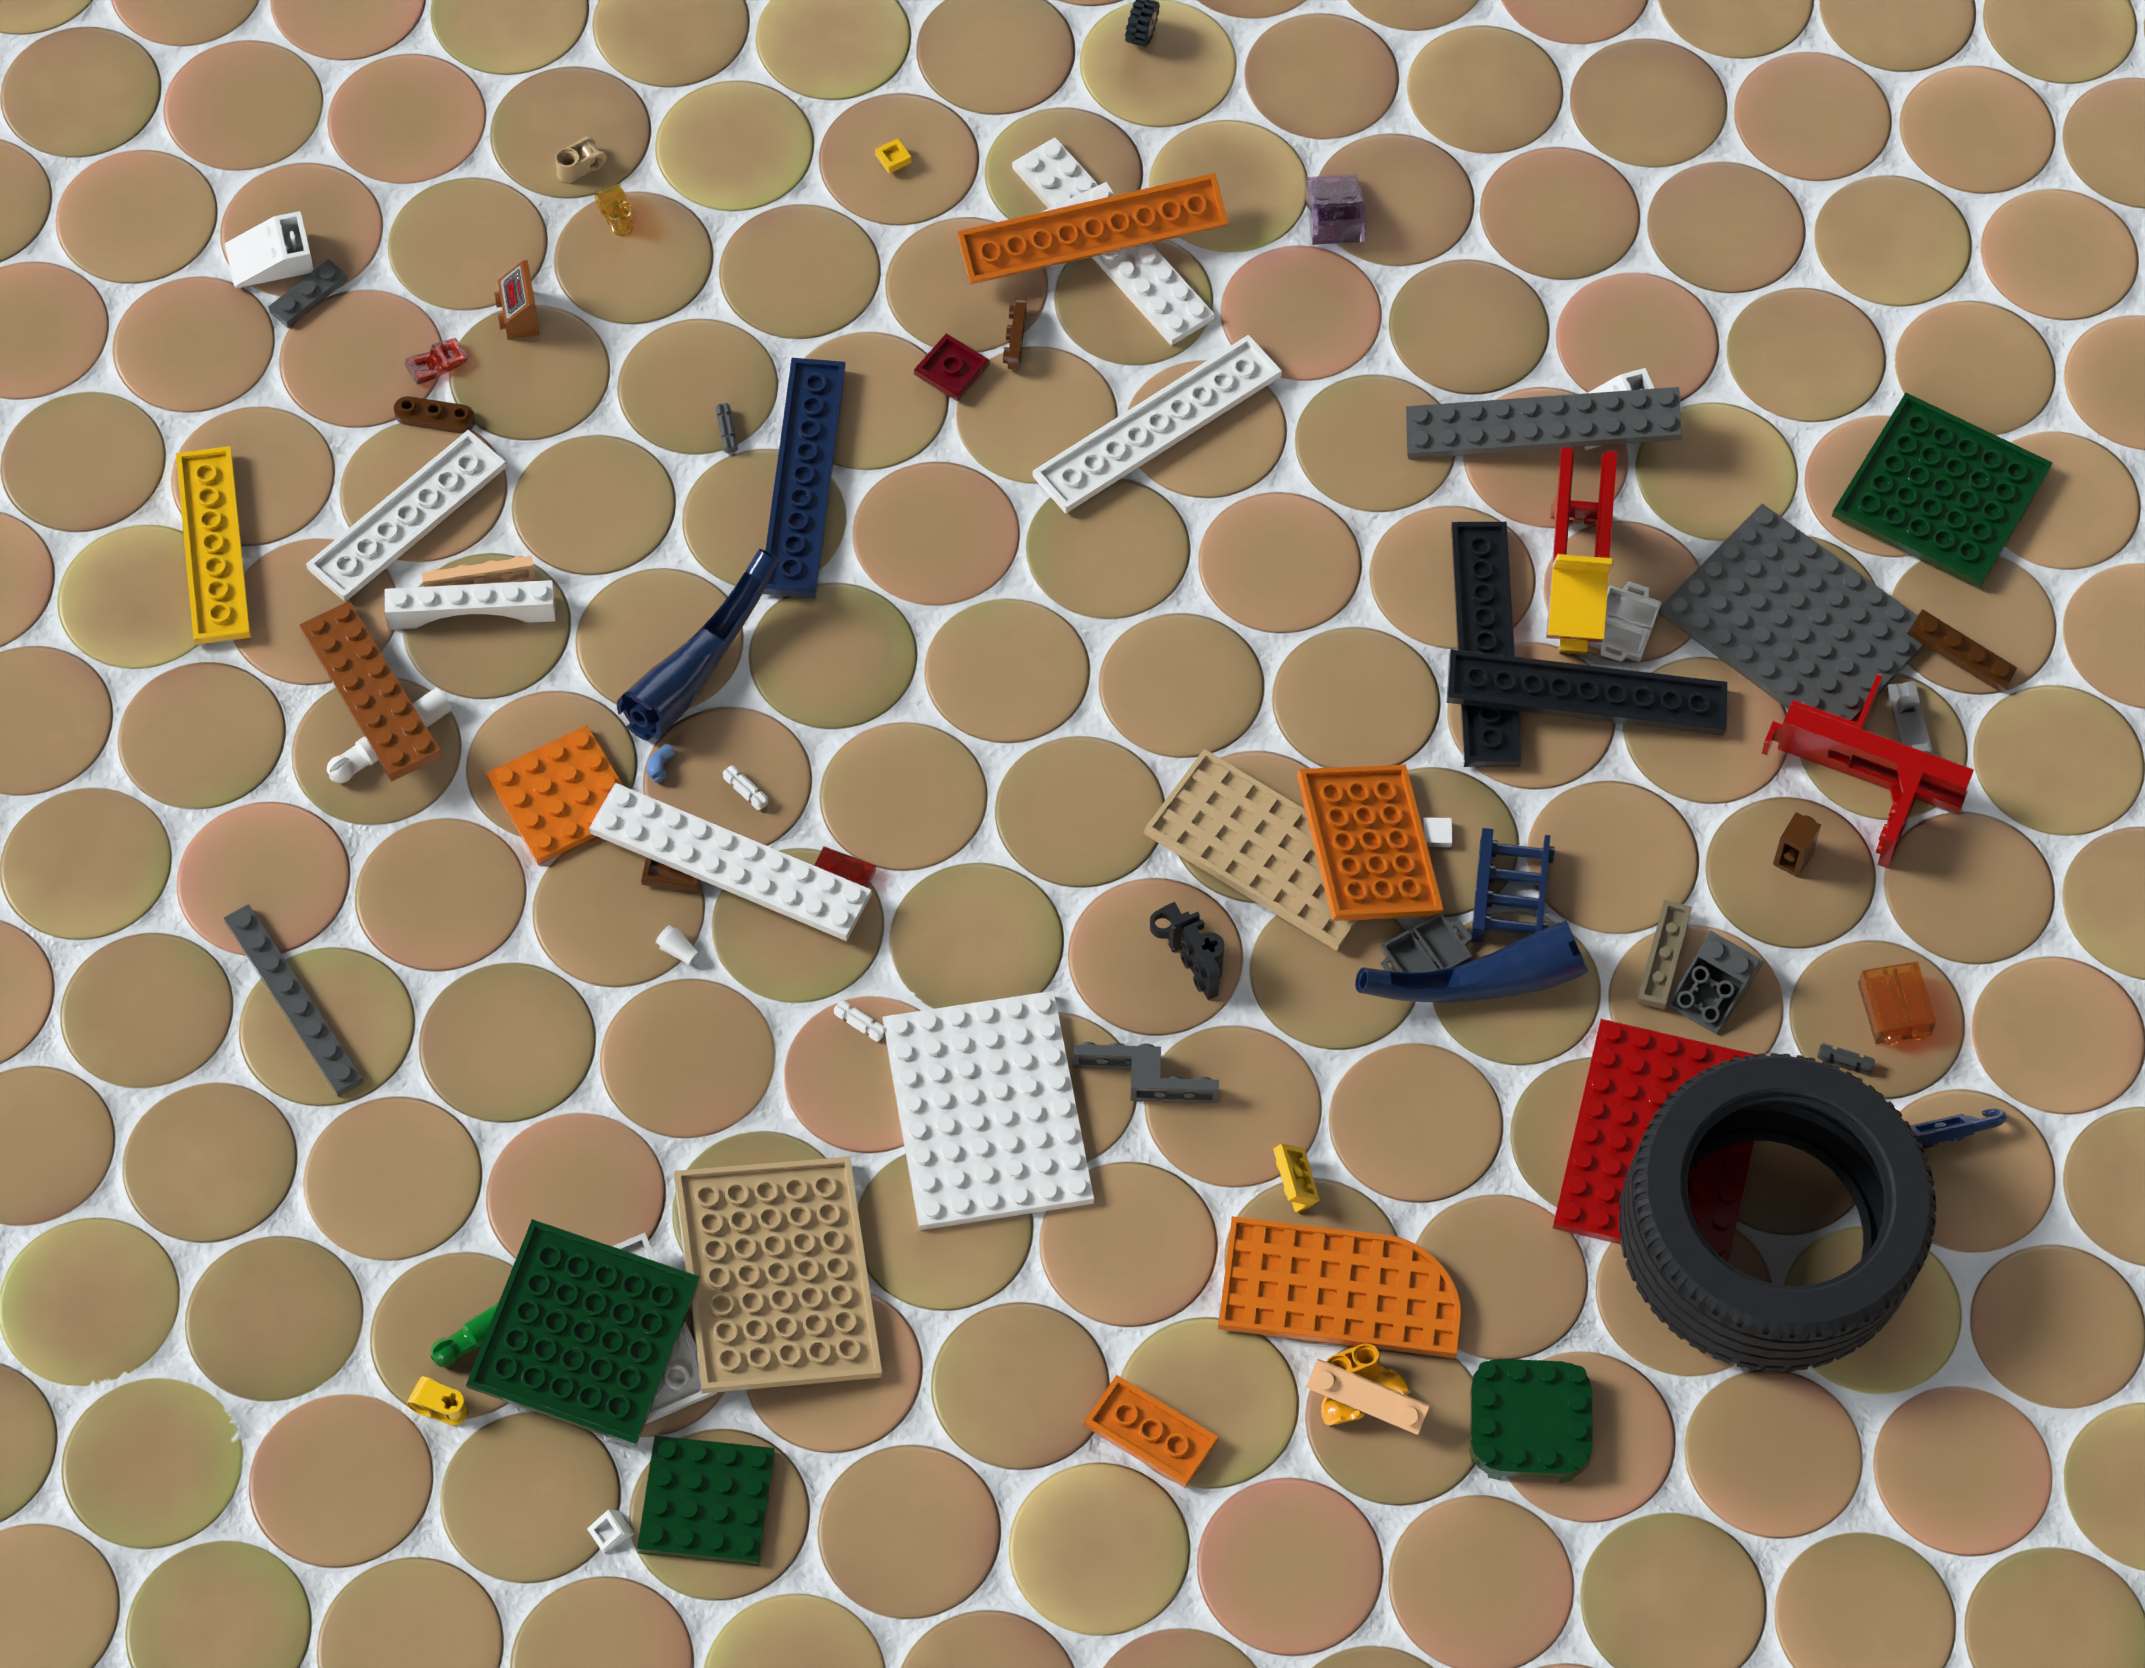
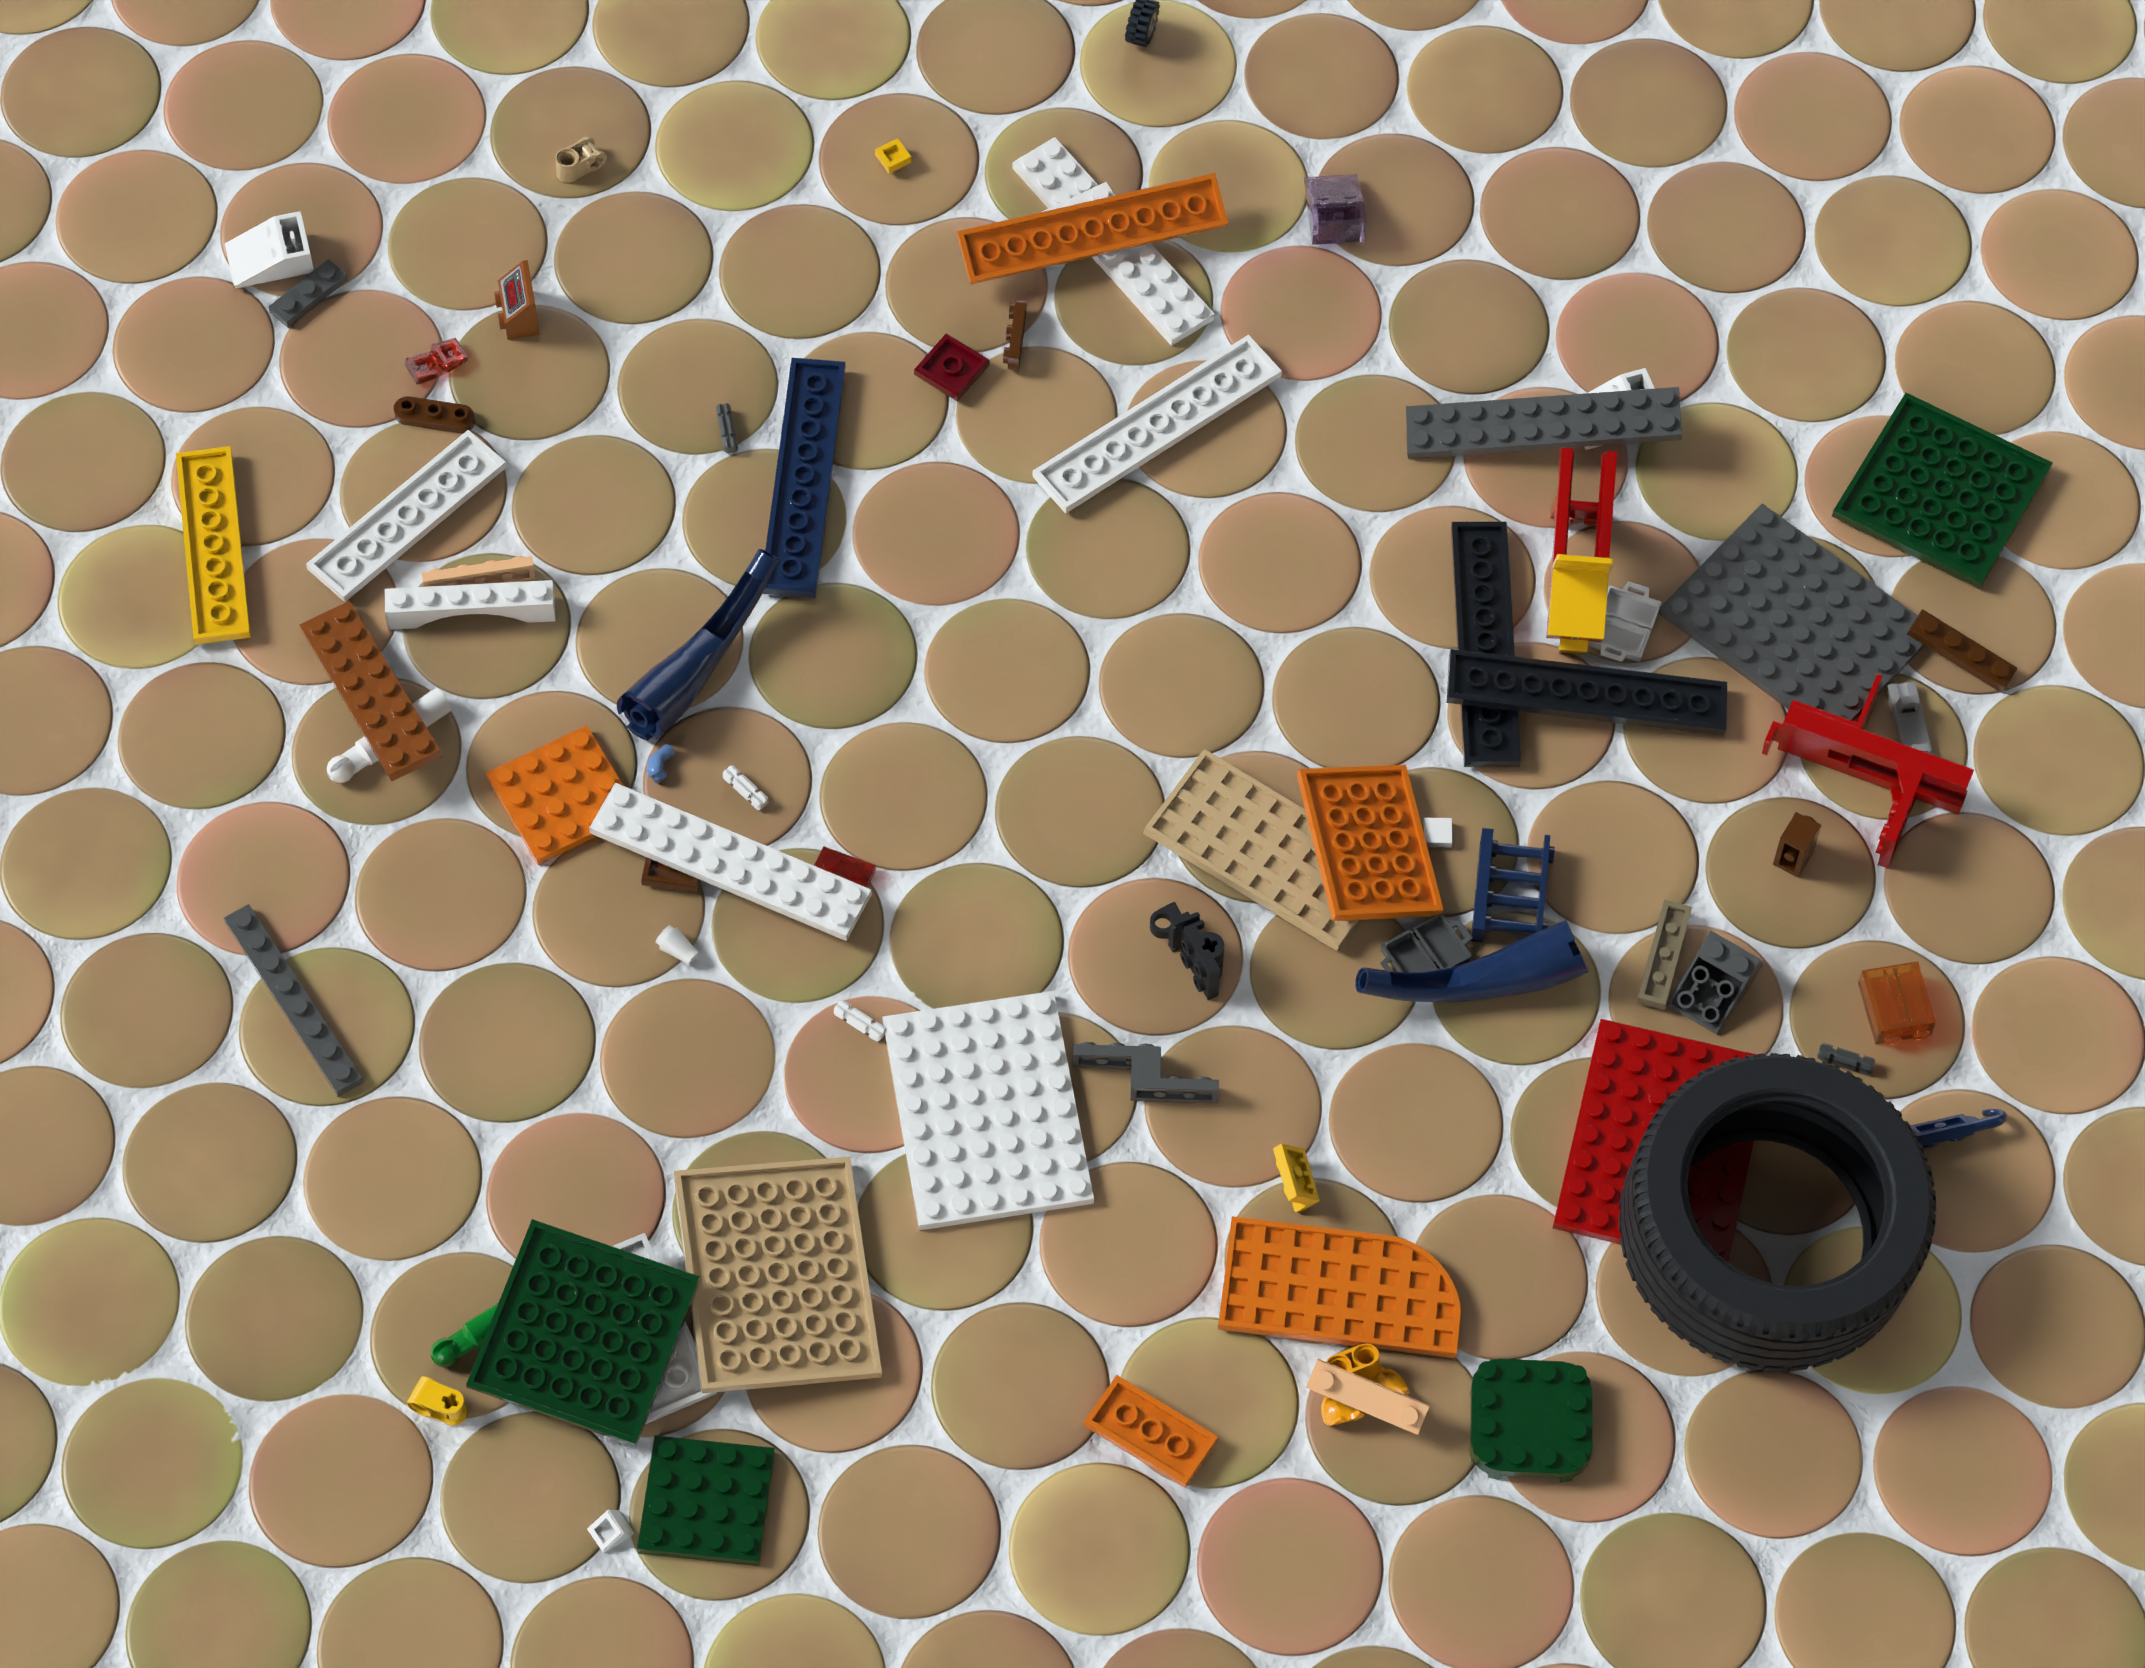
(616, 209): clear yellow piece -> none

